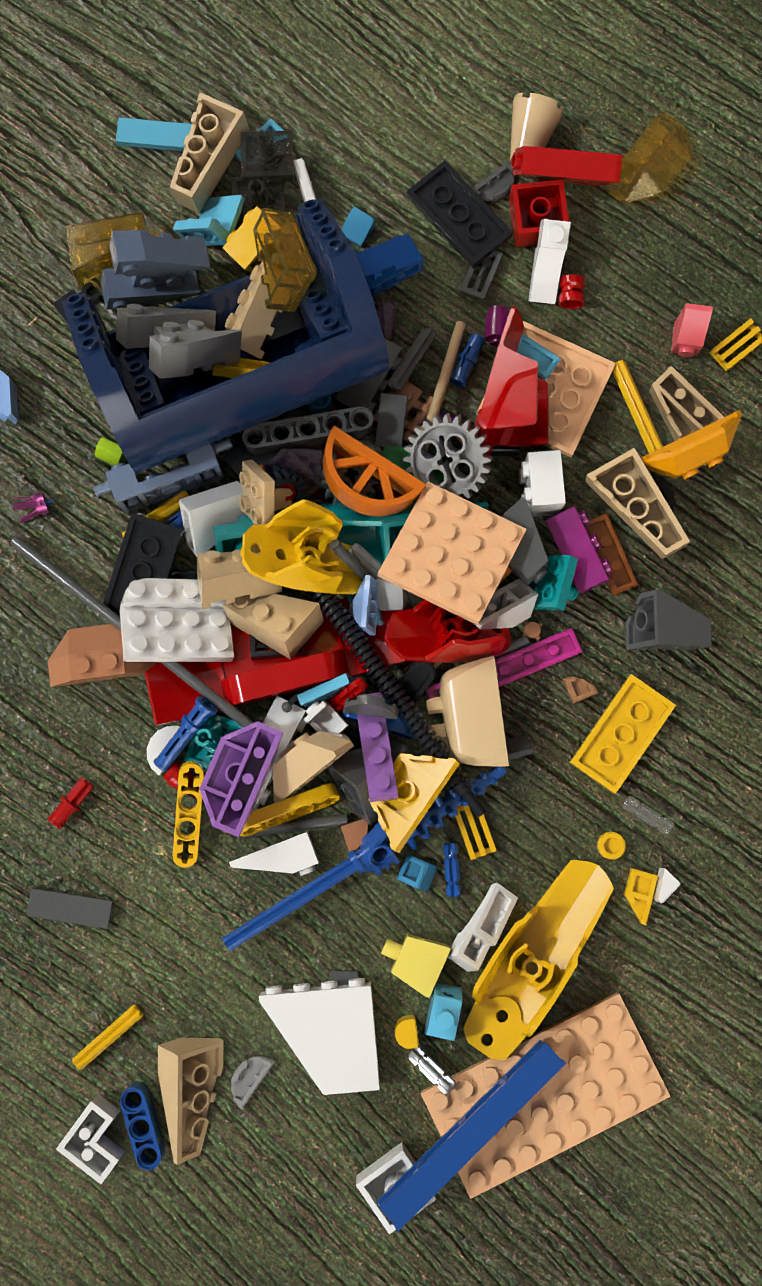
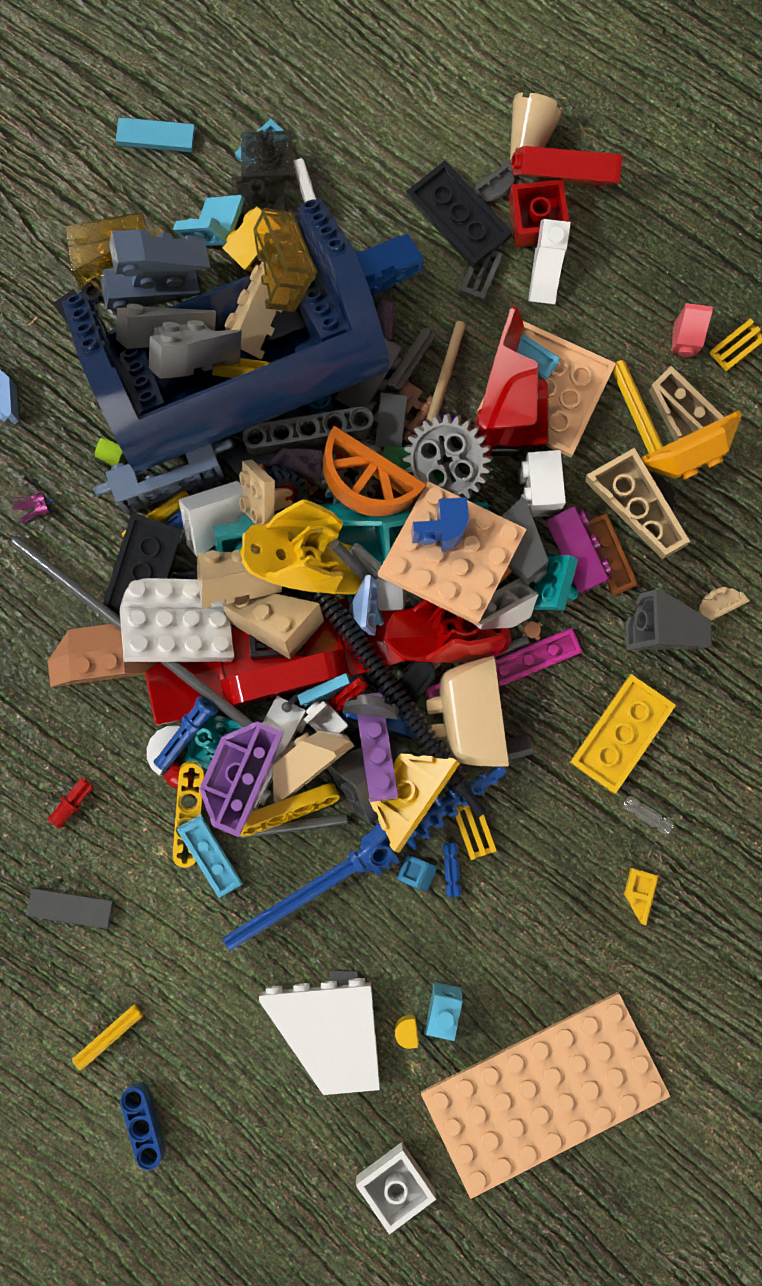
(88, 1145): white brick -> none
(187, 1083): tan wedge -> none
(207, 151): tan wedge -> none
(209, 856): none -> medium azure tile
(248, 1077): light grey tile -> none
(285, 857): white slope -> none
(354, 833): nougat tile -> none
(358, 226): dark azure slope -> none
(417, 961): light yellow torso -> none
(432, 1070): axle -> none
(449, 526): none -> blue brick
(467, 360): blue pin -> none
(469, 1134): blue tile -> none
(483, 928): white slope -> none
(495, 323): magenta brick -> none
(536, 960): yellow piece -> none
(571, 291): red wheel -> none
(578, 688): medium nougat tile -> none
(611, 845): yellow tile -> none
(653, 161): clear yellow wedge -> none
(665, 885): white slope -> none
(721, 602): none -> tan tile

